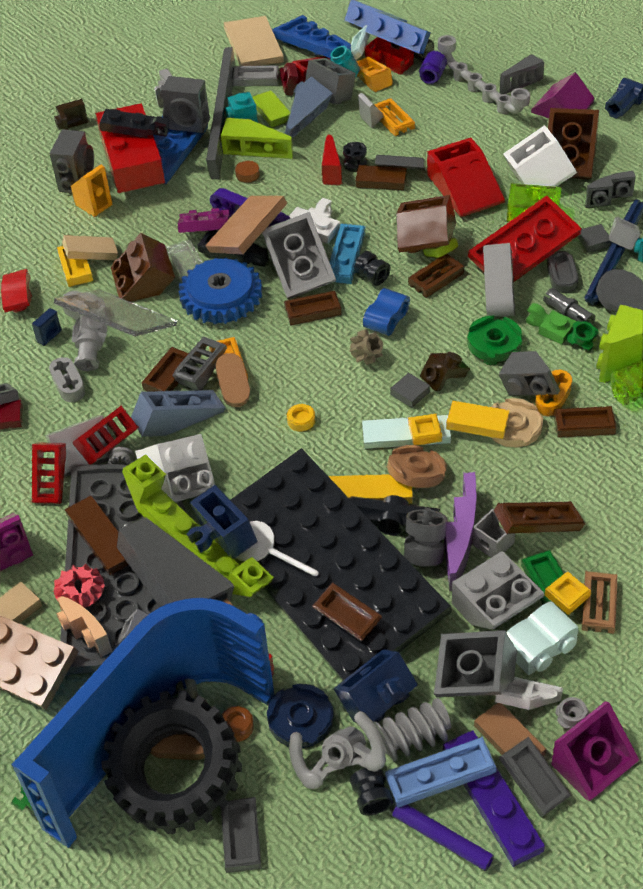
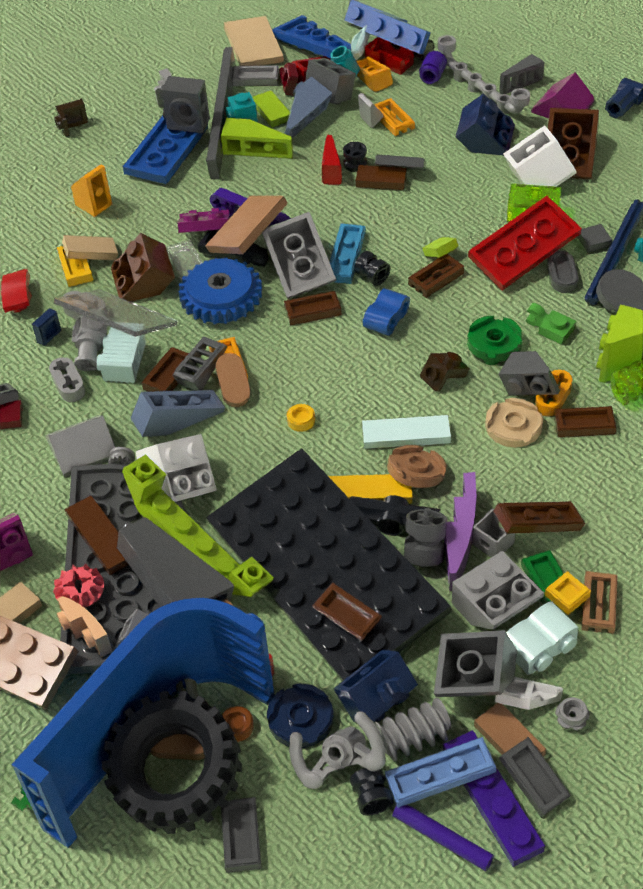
(37, 472): red slope -> none
(71, 158): dark grey brick -> none
(85, 448): red slope -> none
(120, 356): none -> light aqua brick
(132, 159): red brick -> none
(133, 124): black hinge -> none
(220, 522): dark blue brick -> none
(247, 171): dark orange tile -> none
(265, 546): white piece -> none
(321, 216): white hinge -> none
(366, 347): dark tan gear -> none
(410, 390): dark grey tile -> none
(425, 224): reddish brown slope -> none
(425, 429): yellow tile -> none
(465, 175): red slope -> none
(477, 419): yellow tile -> none
(485, 127): none -> dark blue slope
(499, 280): light grey beam -> none
(568, 306): dark grey pin -> none
(586, 329): green plate -> none
(594, 752): magenta slope -> none
(612, 186): dark grey slope -> none
(624, 233): light grey slope -> none

